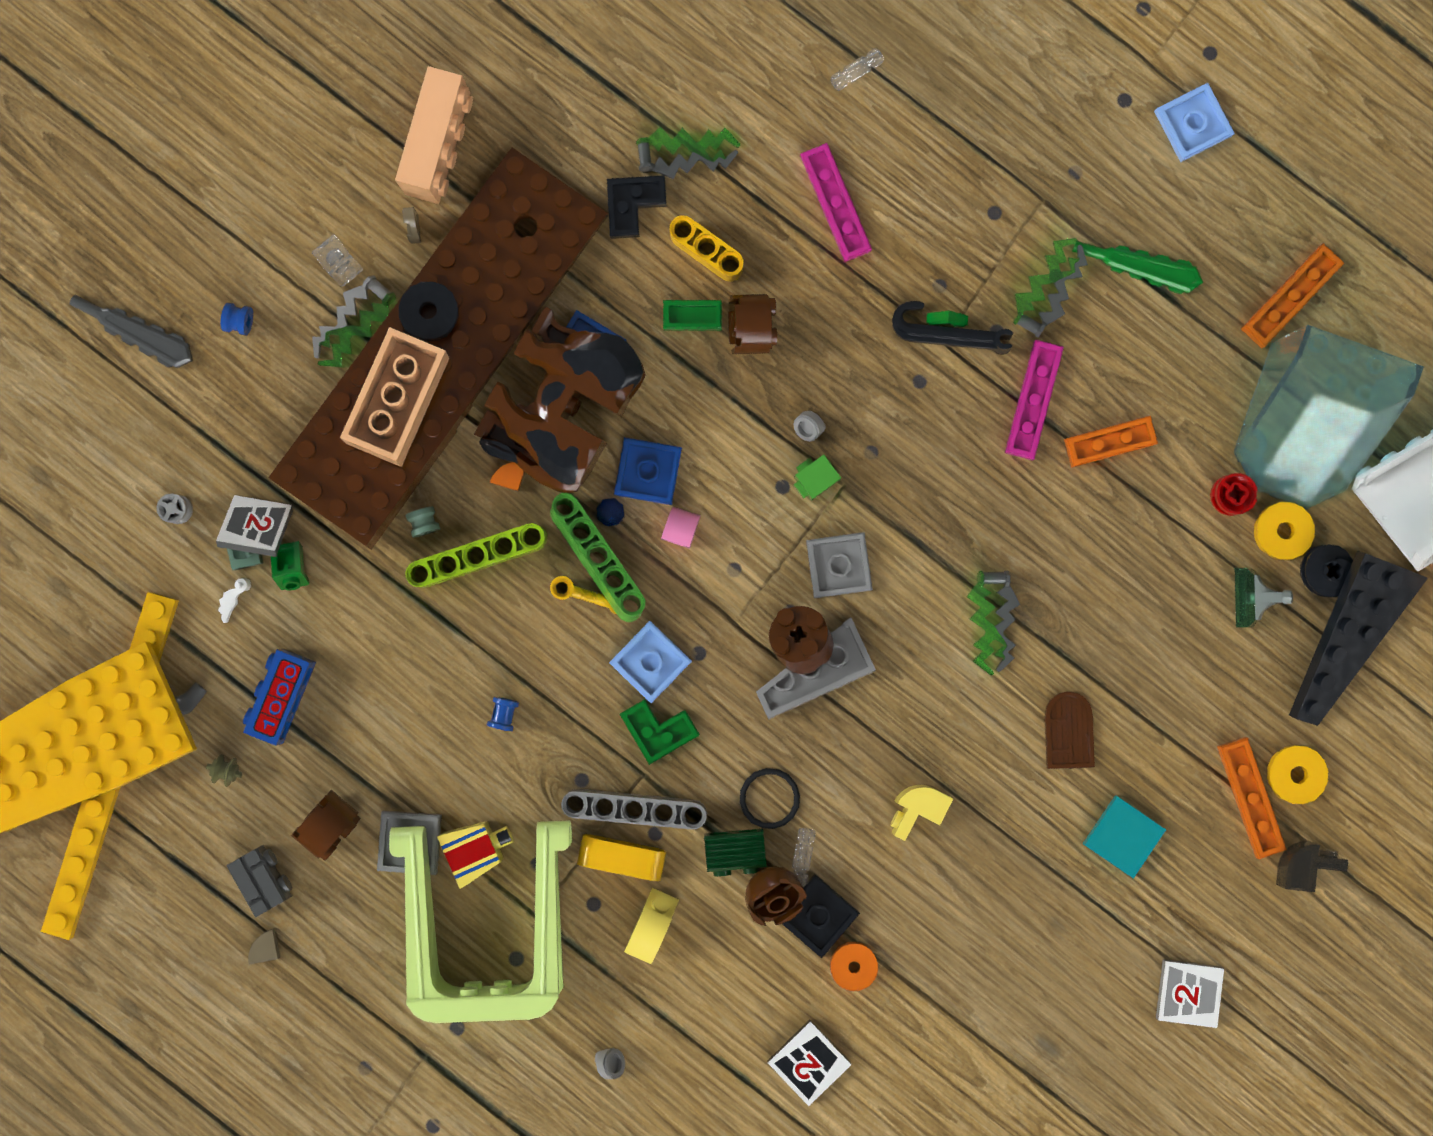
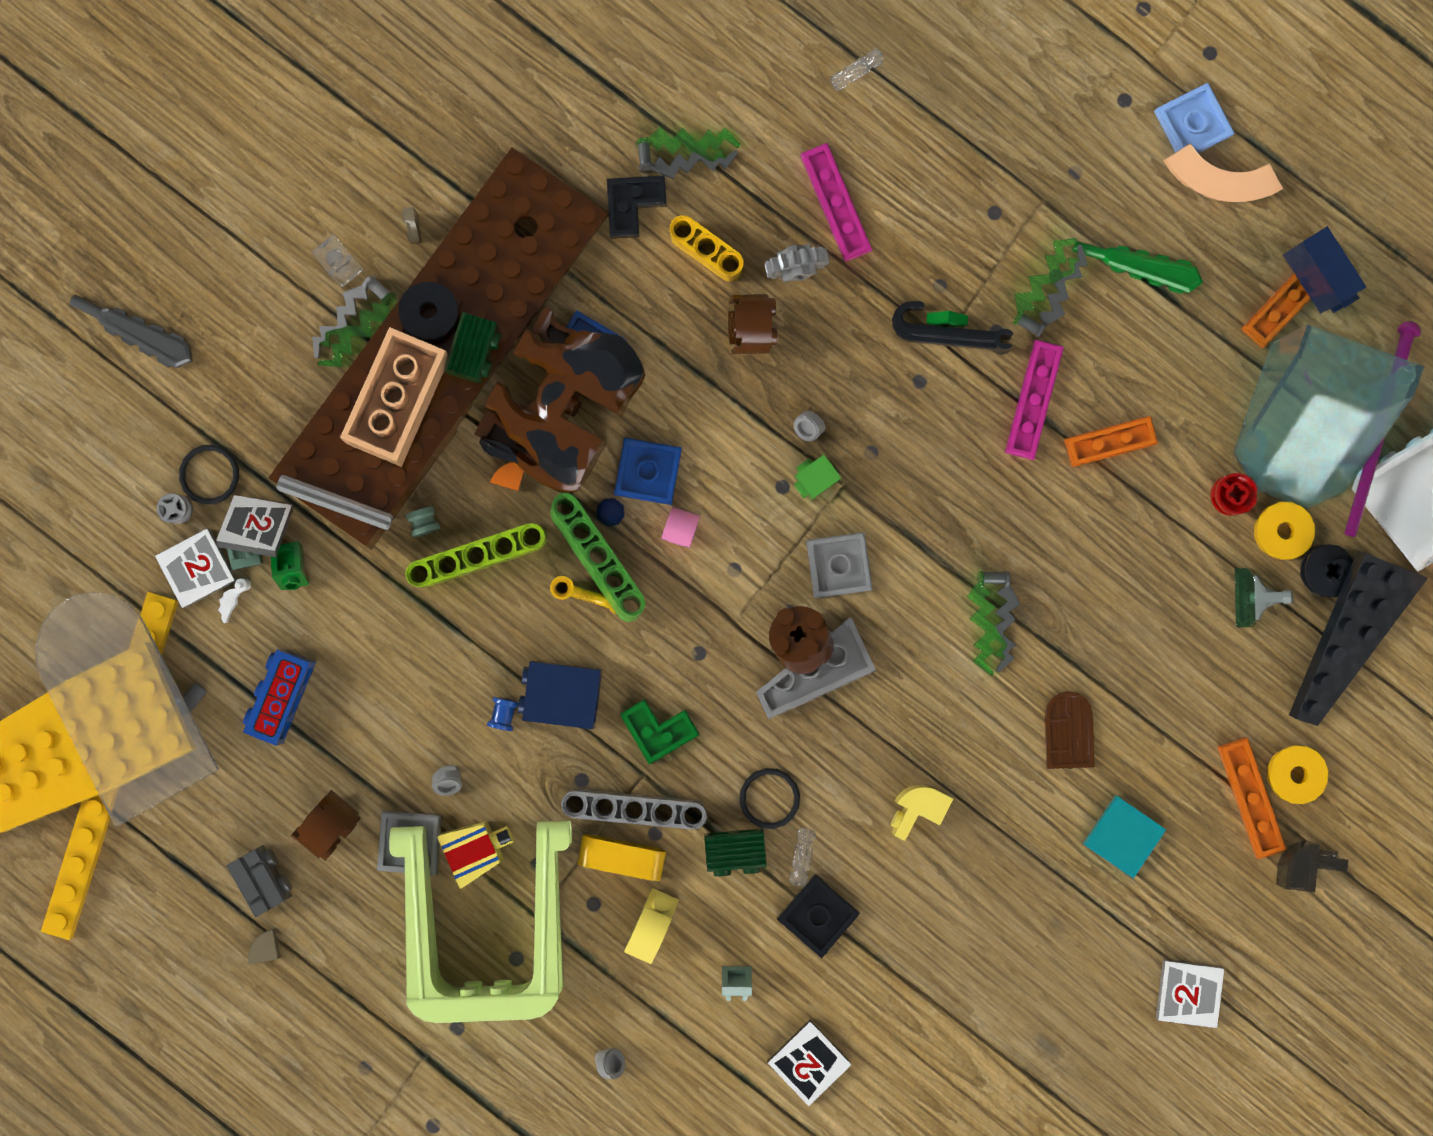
(120, 704): none -> clear piece
(190, 455): none -> black piece
(195, 568): none -> tile
(224, 770): olive wheel -> none
(236, 319): blue wheel -> none
(334, 502): none -> light grey axle
(434, 135): light nougat brick -> none
(447, 780): none -> light grey tile
(473, 348): none -> dark green brick
(560, 694): none -> dark blue brick
(650, 661): light blue tile -> none
(692, 315): green tile -> none
(736, 981): none -> sand green tile
(774, 896): reddish brown cylinder -> none
(797, 263): none -> light grey gear
(858, 979): orange piece -> none
(1218, 183): none -> light nougat tile
(1325, 272): none -> dark blue brick
(1408, 332): none -> magenta bar

